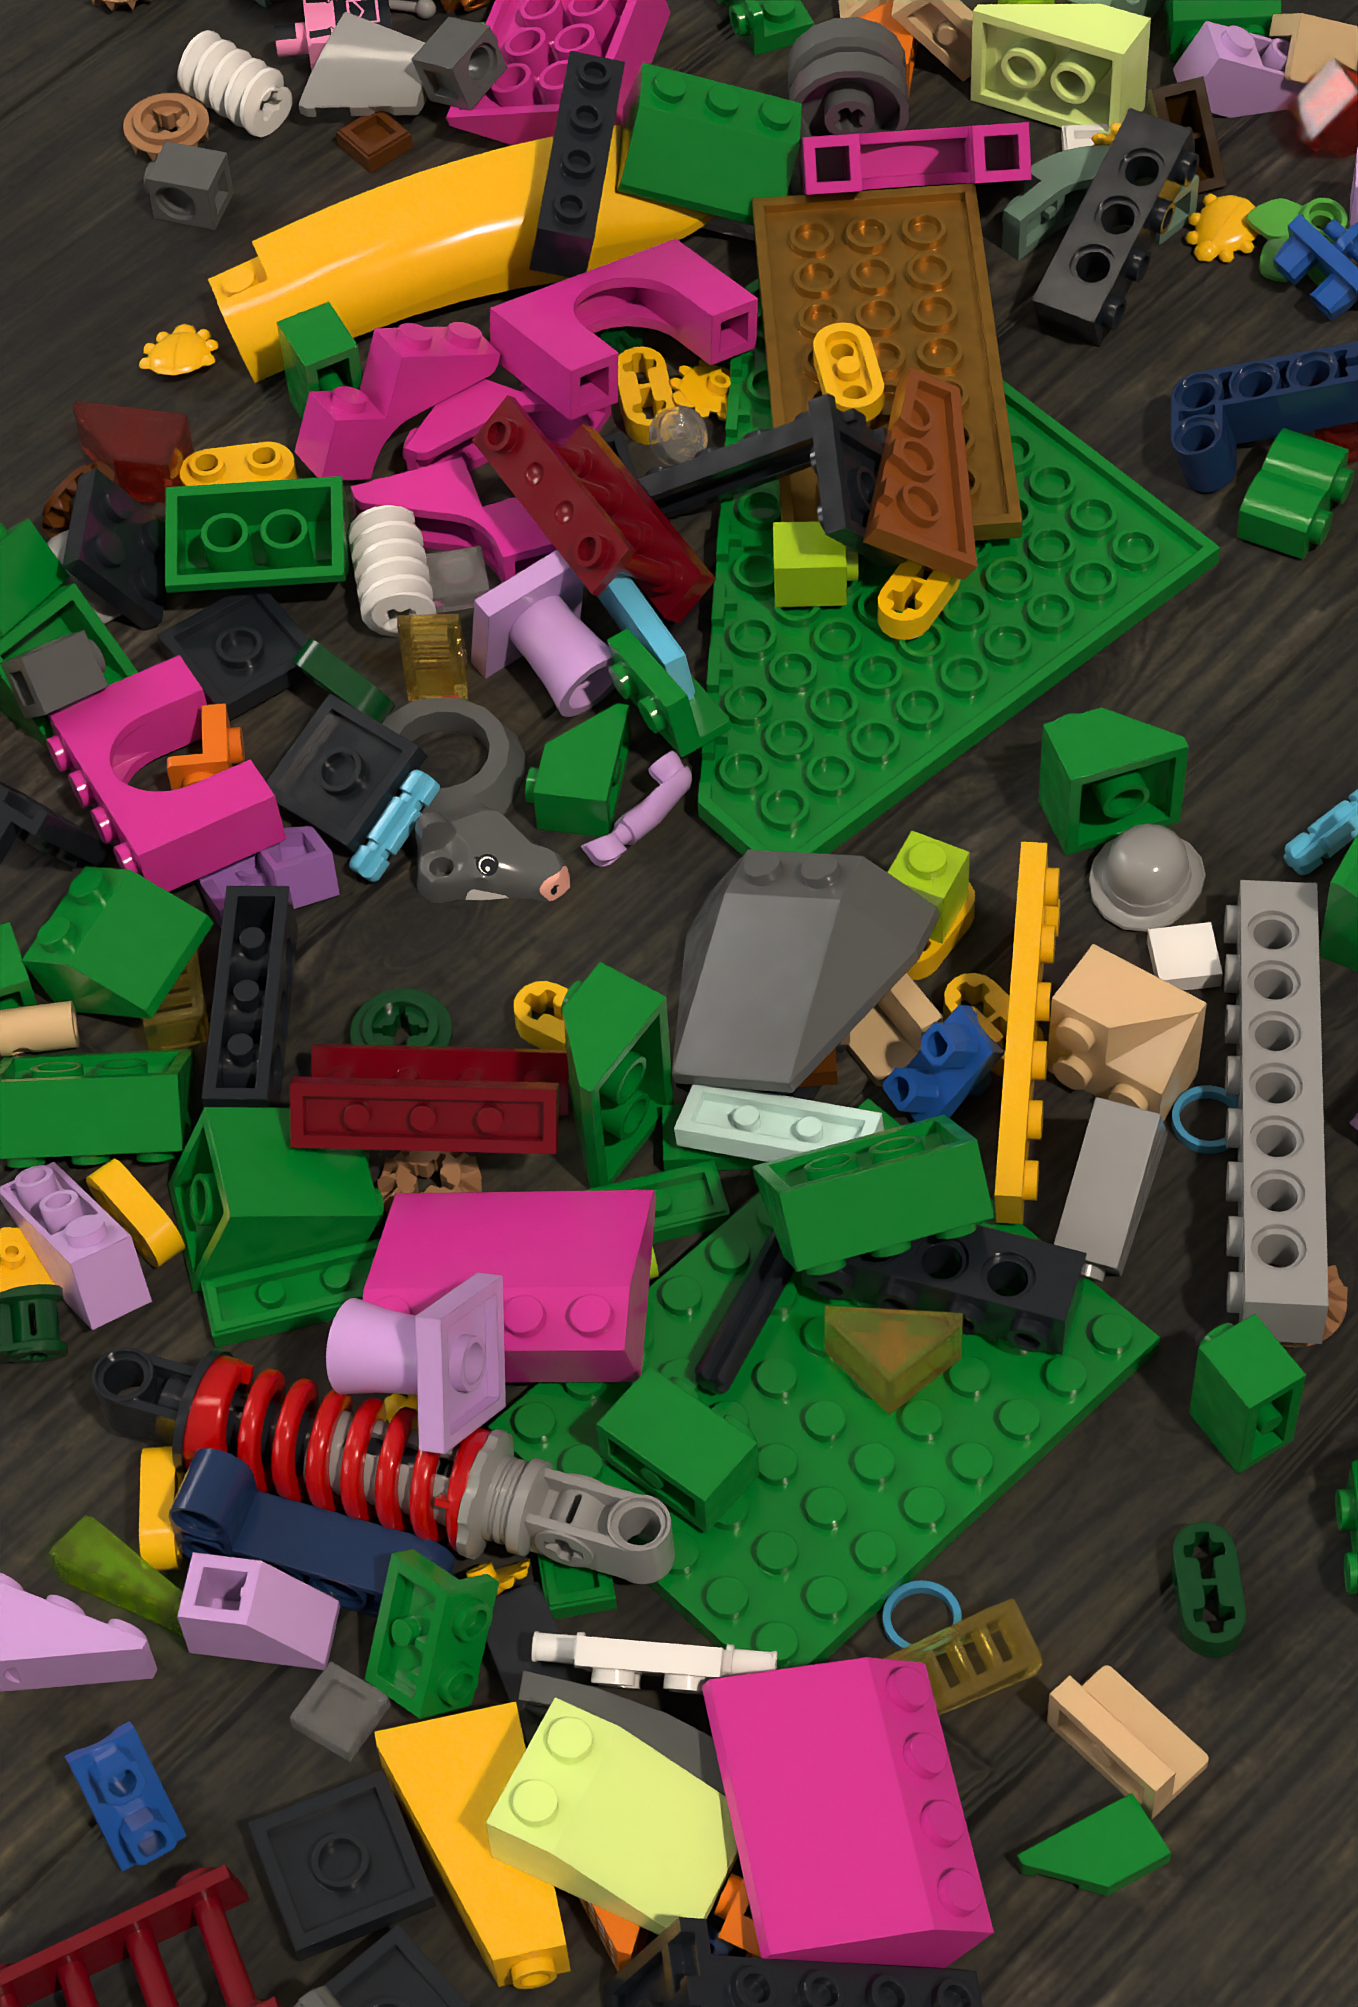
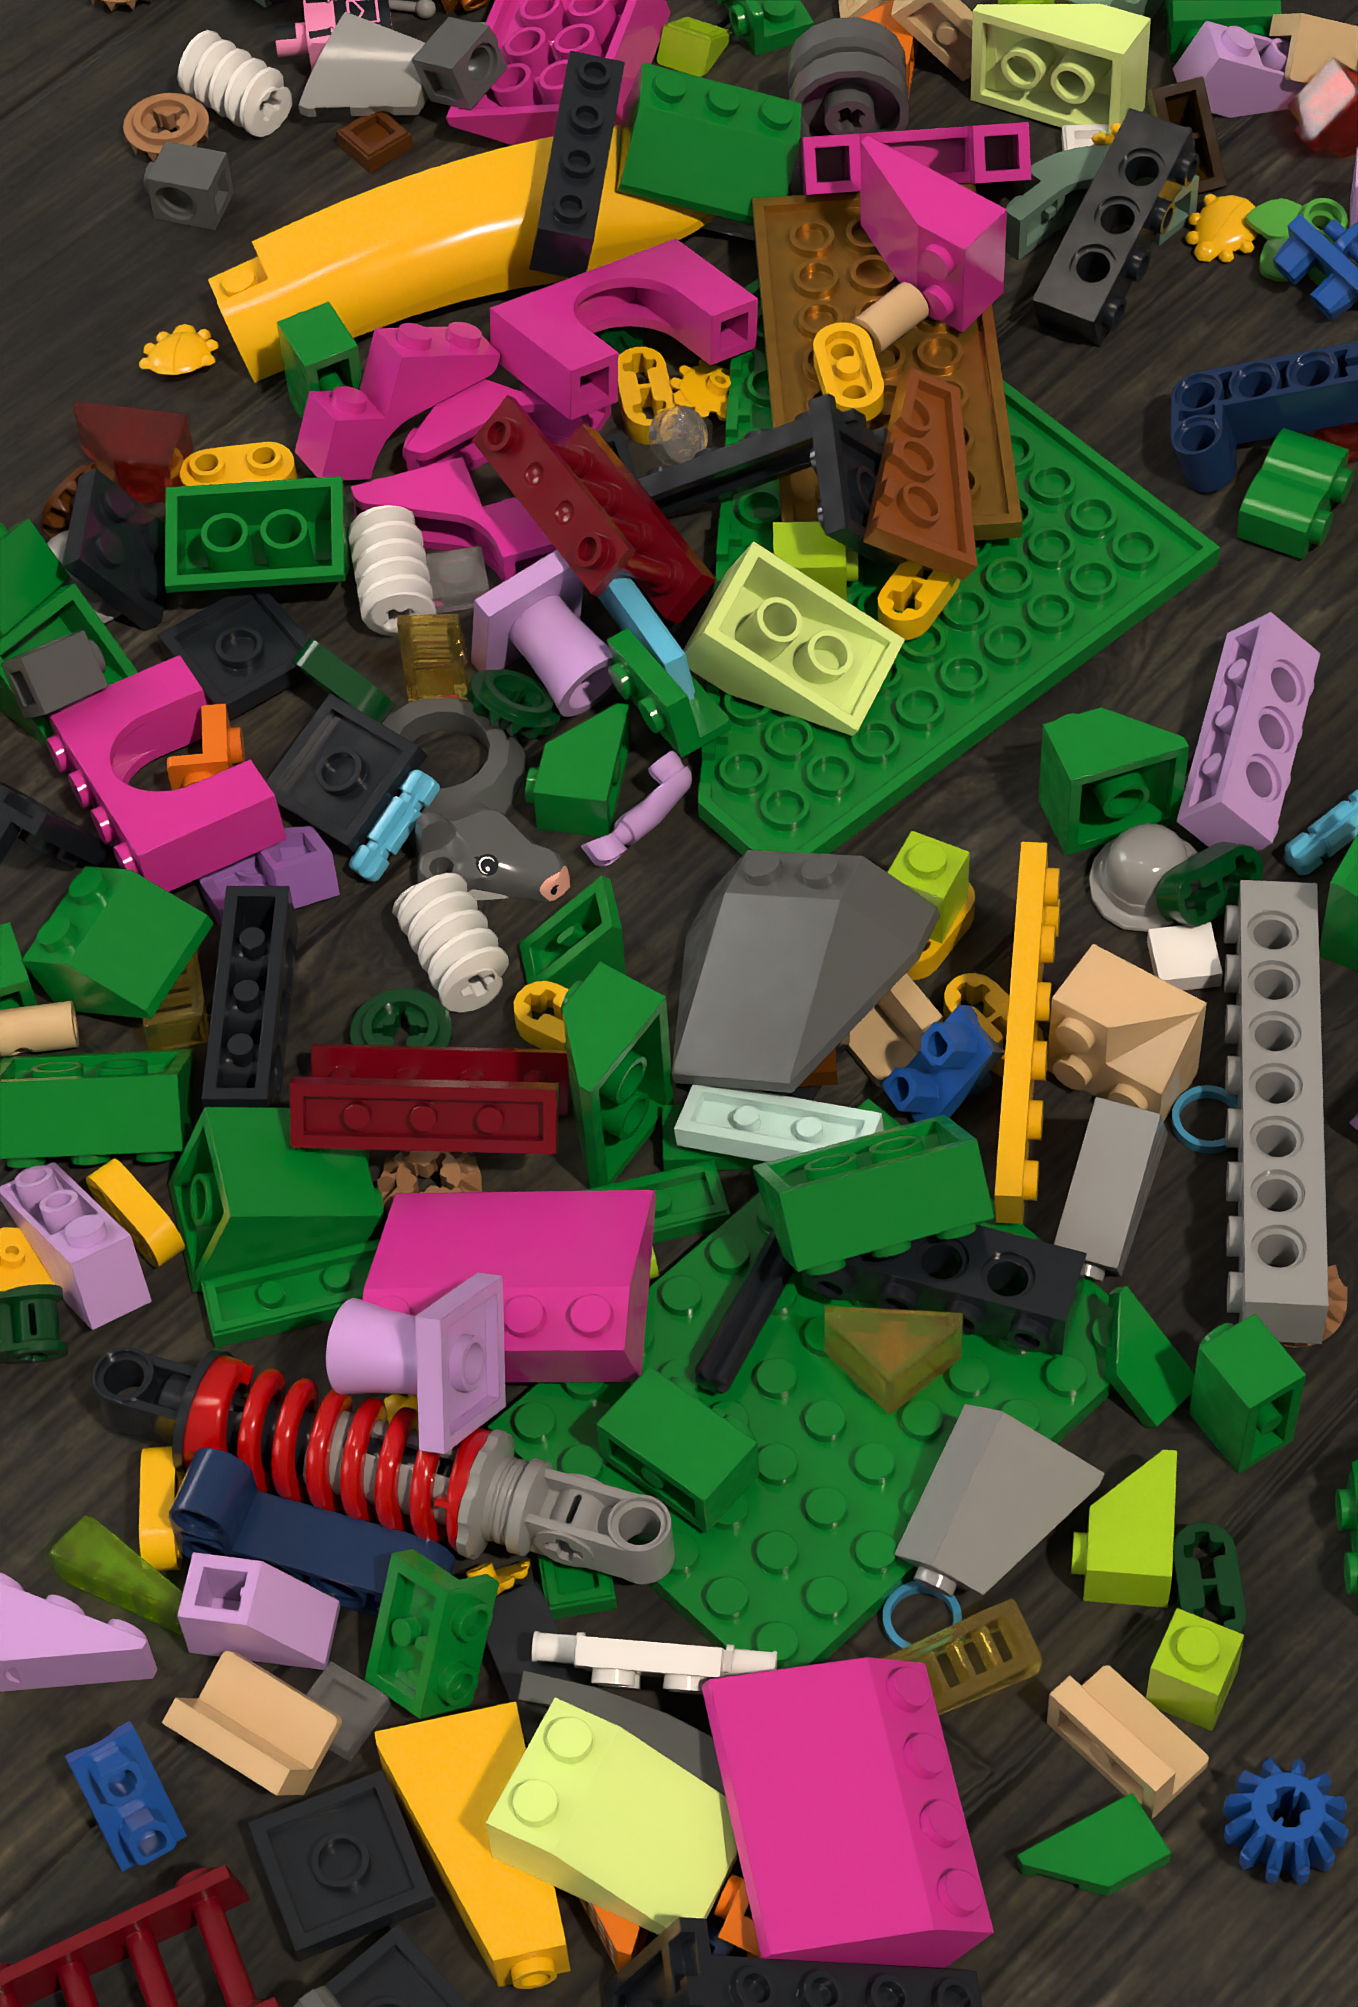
(257, 1725): none -> tan panel
(452, 941): none -> white piece
(513, 702): none -> dark green gear
(576, 939): none -> green slope
(691, 45): none -> lime slope
(791, 644): none -> yellowish green slope
(893, 315): none -> tan piece
(933, 233): none -> dark pink slope
(990, 1501): none -> light grey slope
(1131, 1538): none -> lime slope
(1144, 1362): none -> green tile
(1194, 1669): none -> lime brick
(1206, 872): none -> dark green beam
(1249, 735): none -> lavender brick
(1281, 1846): none -> blue gear

